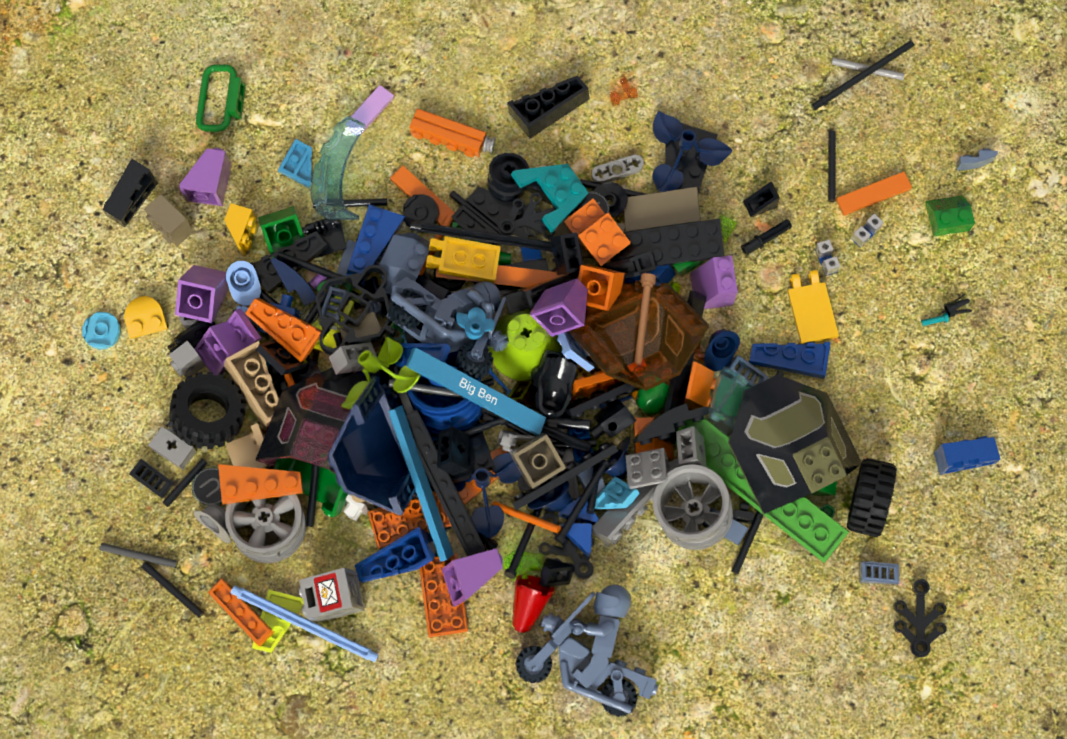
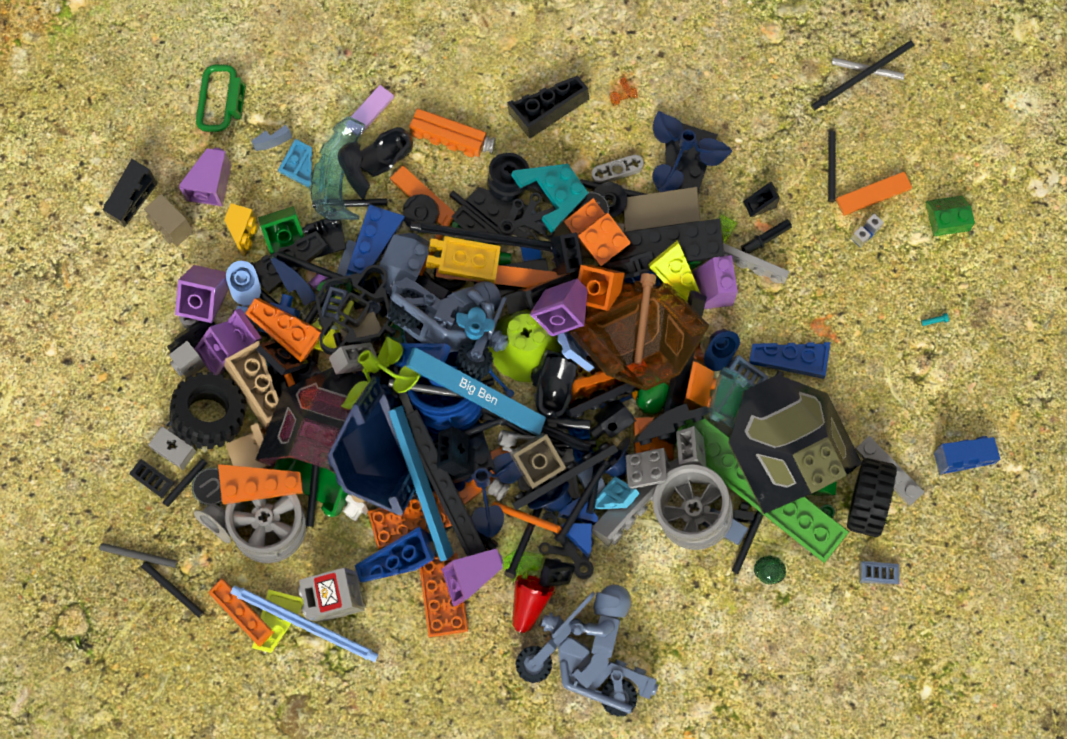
(101, 330): medium azure tile -> none
(144, 316): yellow slope -> none
(265, 141): none -> sand blue slope
(350, 161): none -> black hair
(386, 151): none -> black hair
(498, 489): none -> light grey wheel
(524, 393): dark brown slope -> none
(673, 269): none -> neon yellow wing
(758, 265): none -> light grey plate
(770, 570): none -> clear green hair
(812, 309): yellow tile -> none
(824, 251): flat silver piece -> none
(904, 485): none -> light grey plate
(919, 621): black plant -> none
(951, 307): black piece -> none
(981, 159): sand blue slope -> none

